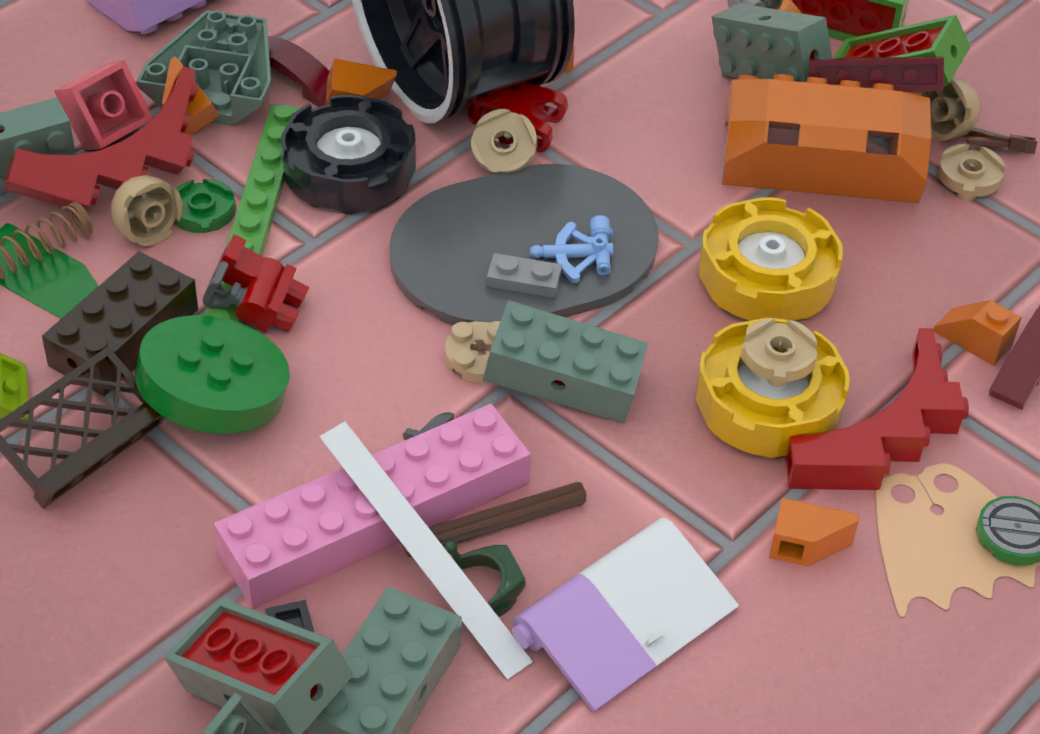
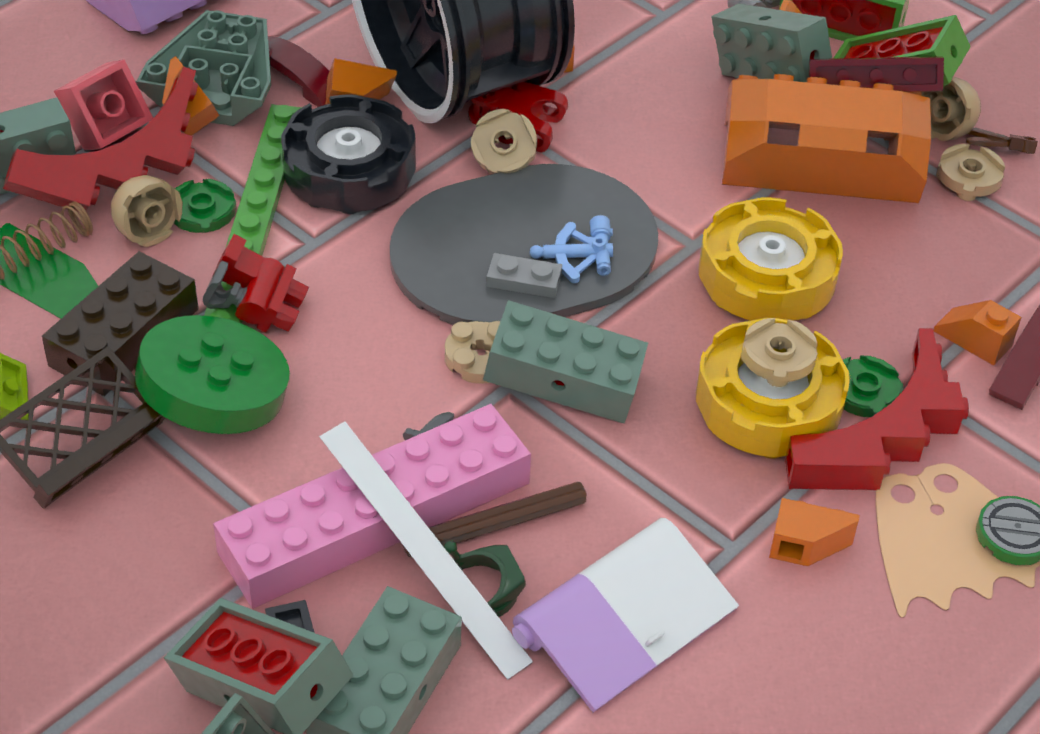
(871, 385): none -> green tile

